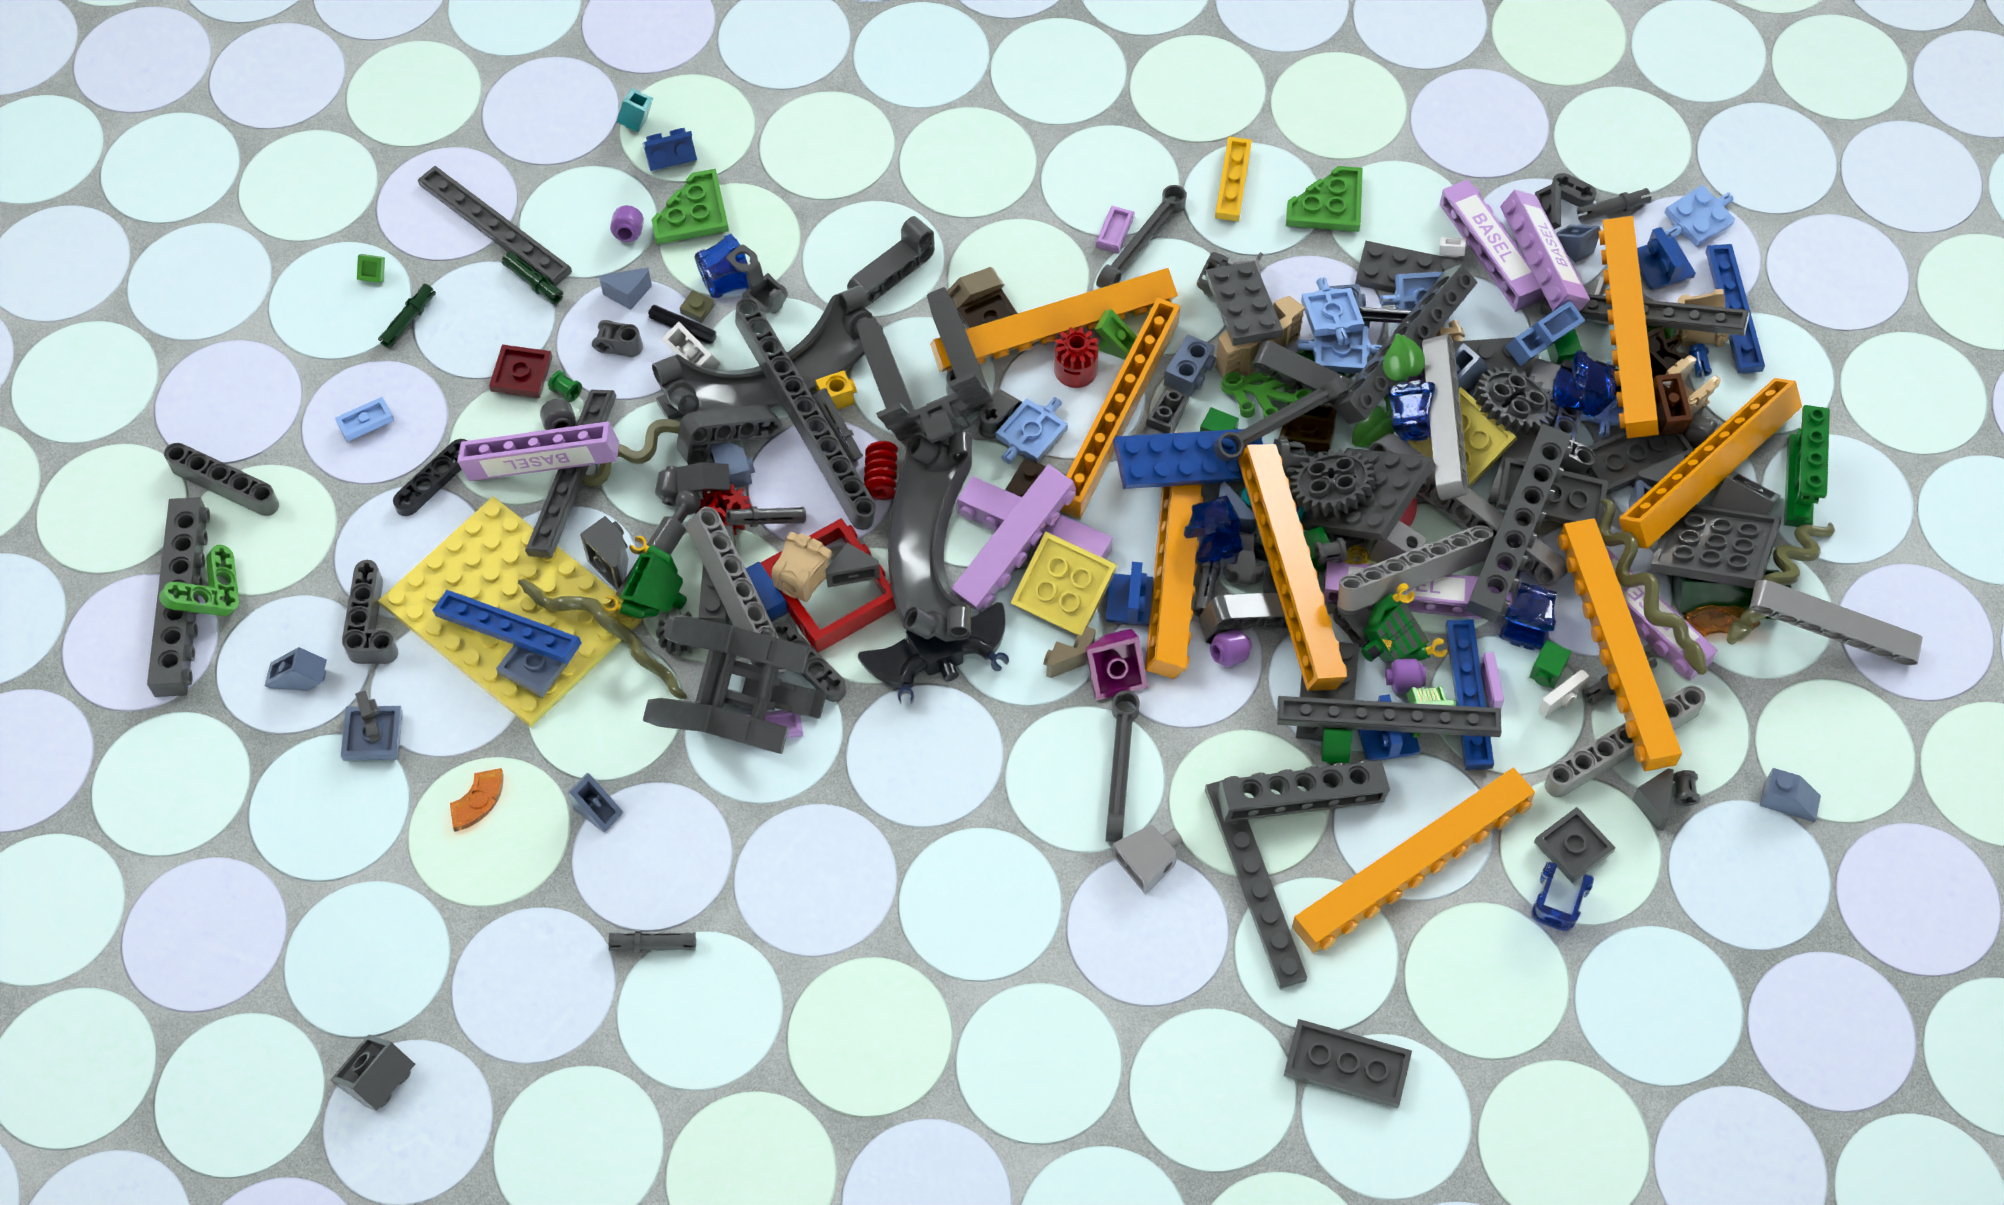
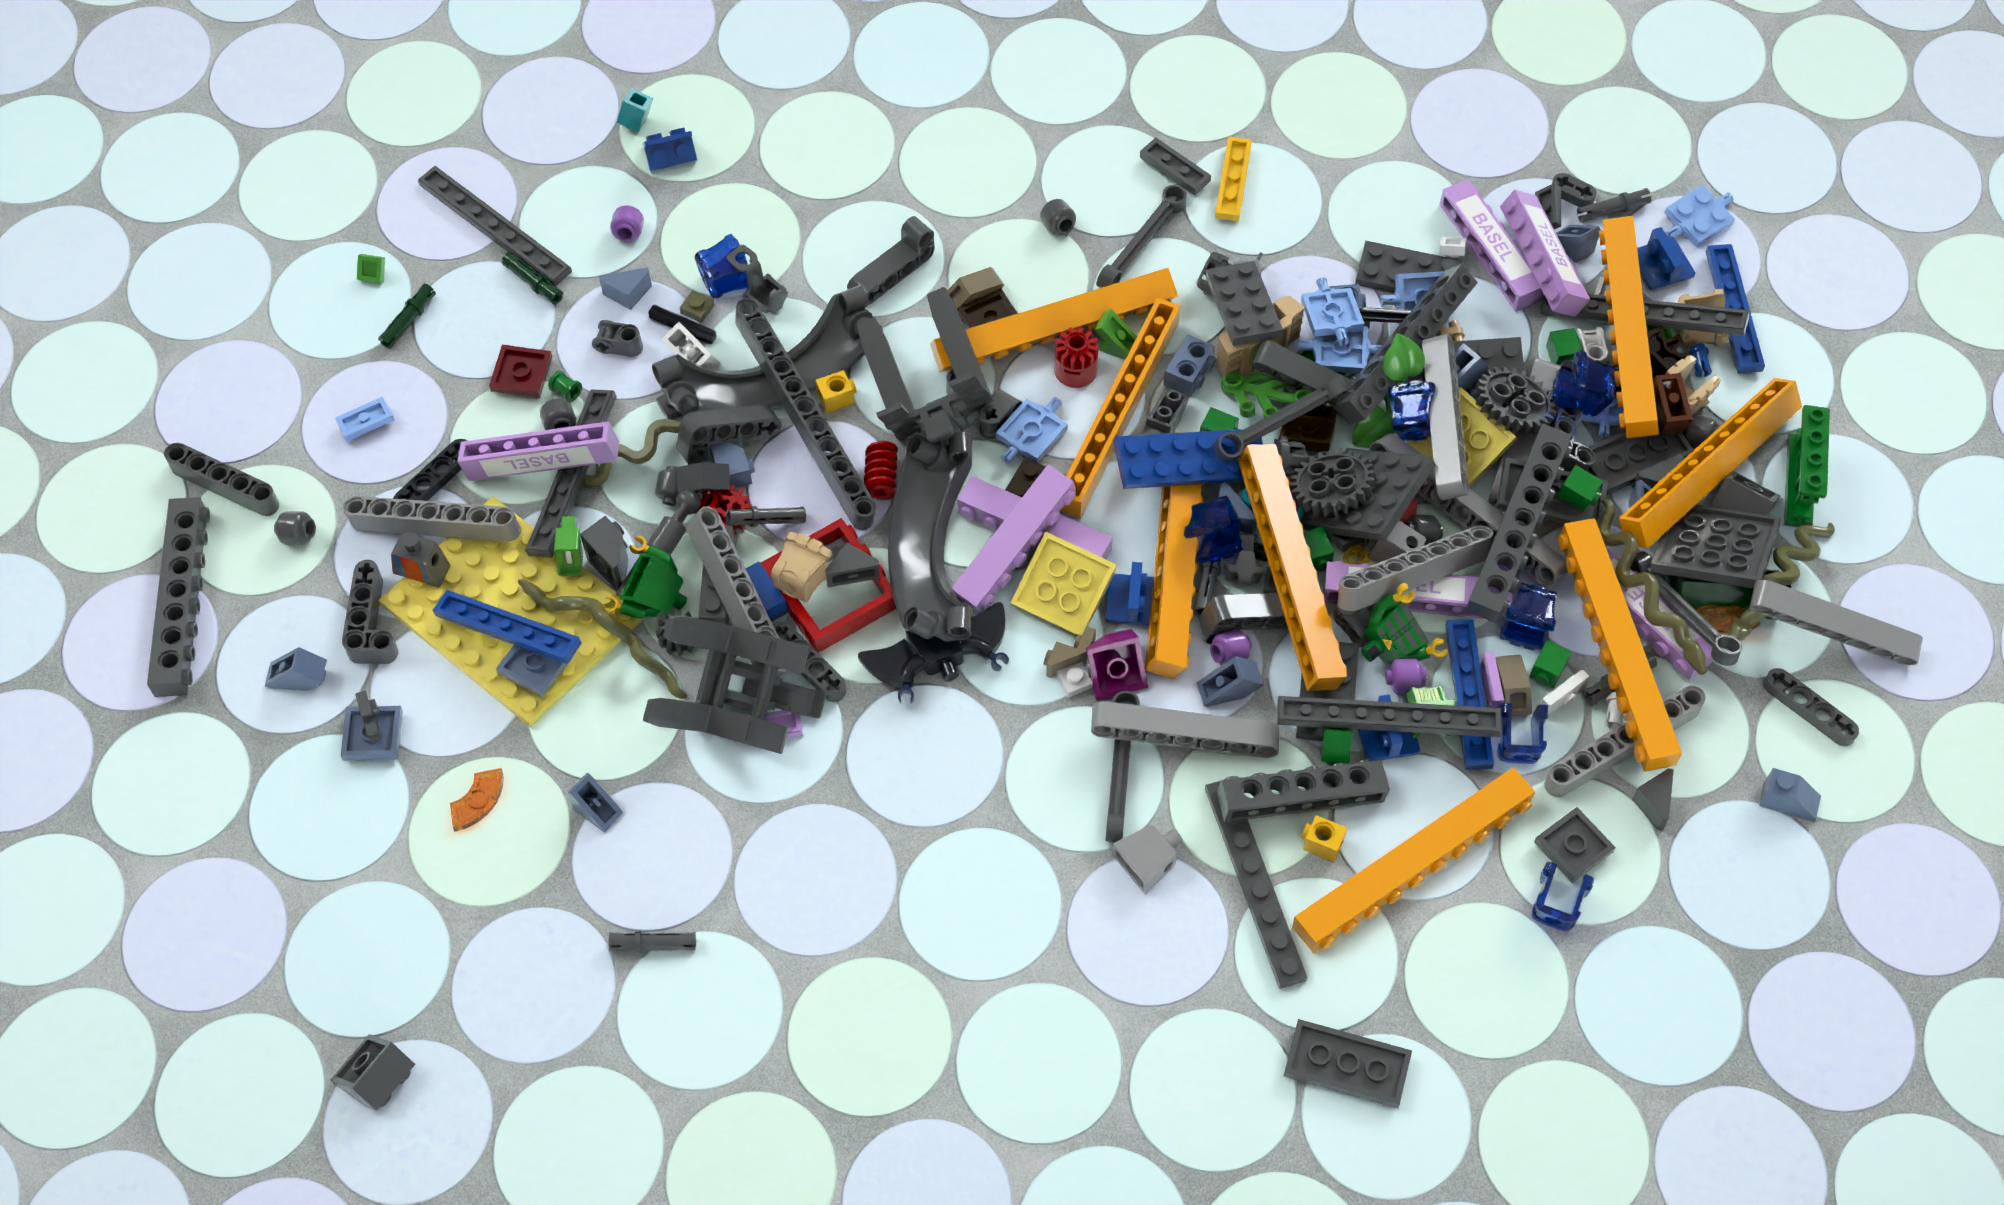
(211, 594): bright green beam -> none
(294, 528): none -> dark grey head
(419, 560): none -> dark grey torso
(432, 518): none -> light grey beam
(568, 548): none -> bright green piece
(692, 210): bright green plate -> none
(823, 401): dark grey pin -> none
(1058, 217): none -> dark grey head
(1074, 679): none -> white plate
(1115, 229): lavender tile -> none
(1175, 166): none -> dark grey plate
(1185, 729): none -> light grey beam
(1230, 682): none -> sand blue slope
(1324, 849): none -> yellow brick
(1329, 202): bright green plate -> none
(1330, 551): dark grey bush -> none
(1427, 526): none -> dark grey head
(1515, 683): none -> dark tan slope
(1522, 753): none -> clear blue piece
(1545, 333): medium blue slope -> none
(1580, 489): none -> green brick
(1593, 343): none -> white piece
(1613, 717): none -> white pin
(1641, 564): none -> dark grey piece
(1686, 788): dark grey bush -> none
(1814, 703): none -> dark grey beam

